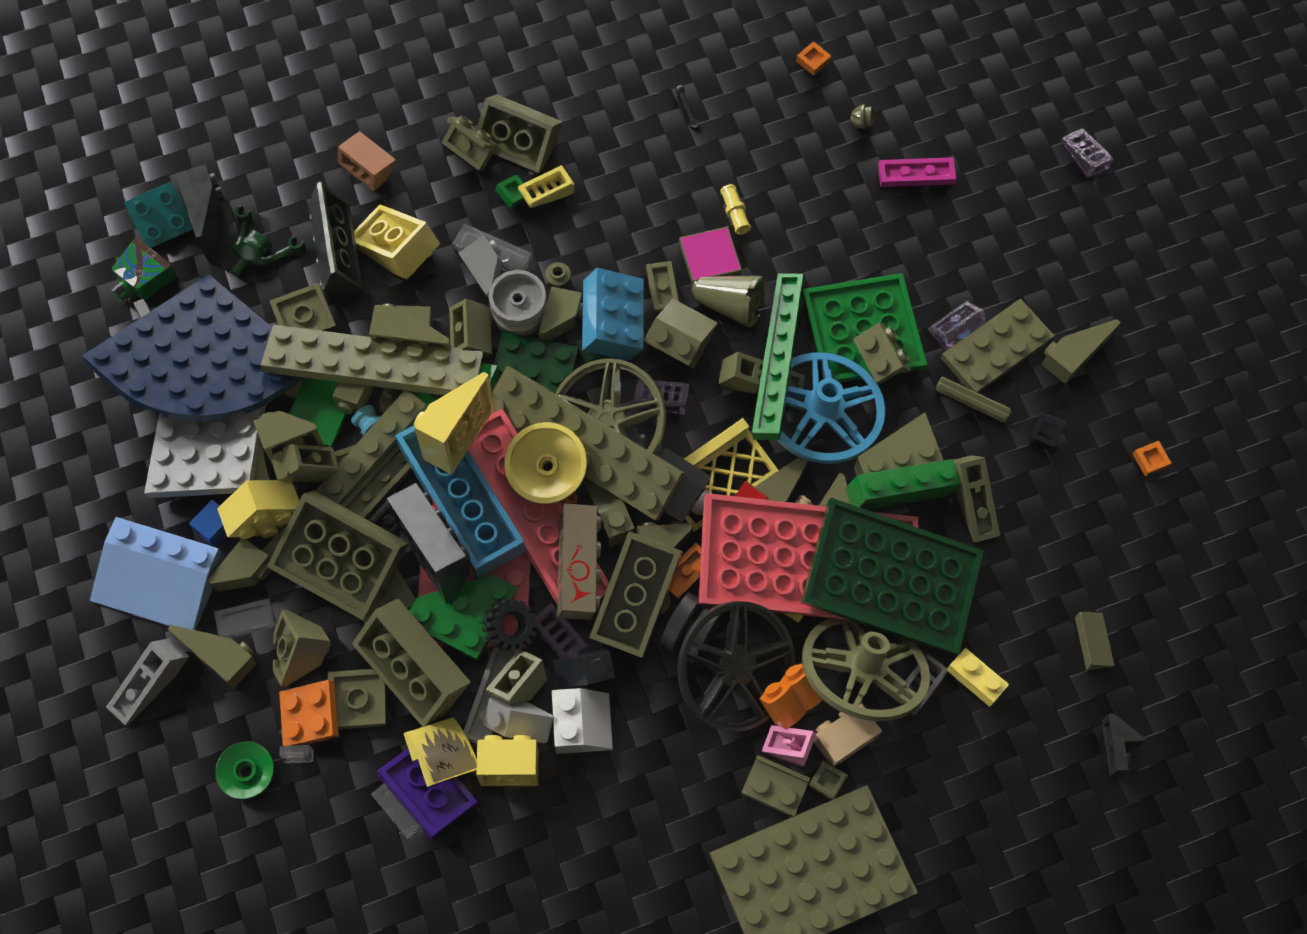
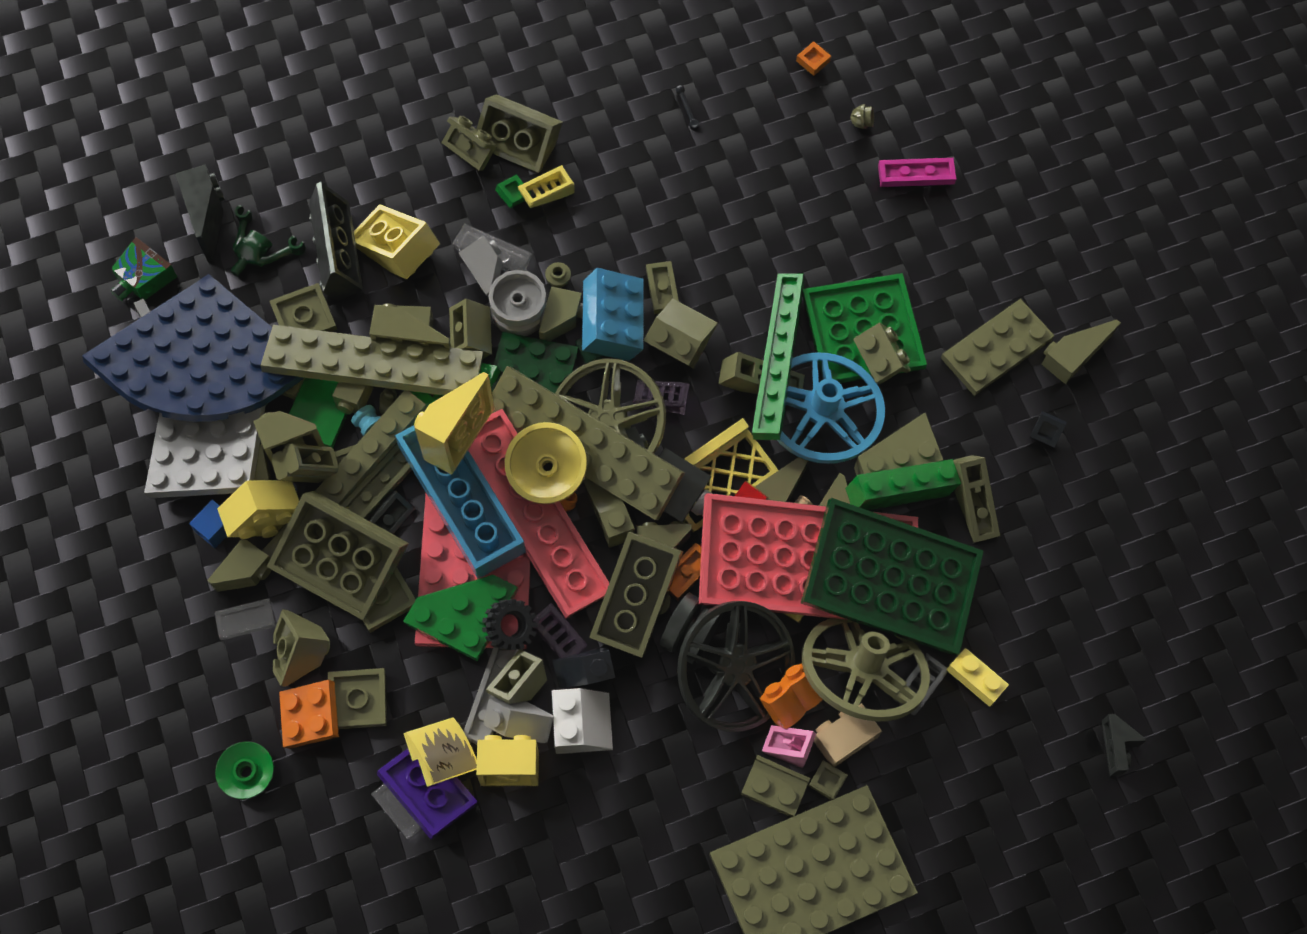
(147, 679): light grey slope -> none
(155, 574): light blue slope -> none
(159, 215): teal plate -> none
(219, 653): olive slope -> none
(296, 754): clear tile -> none
(365, 160): nougat brick -> none
(410, 662): olive brick -> none
(430, 540): slope -> none
(578, 562): dark tan brick -> none
(710, 254): dark pink tile -> none
(732, 296): olive cone -> none
(735, 209): light yellow pin -> none
(957, 325): clear purple slope -> none
(973, 399): olive axle -> none
(1089, 167): clear purple slope -> none
(1094, 640): olive slope -> none
(1152, 458): orange plate -> none

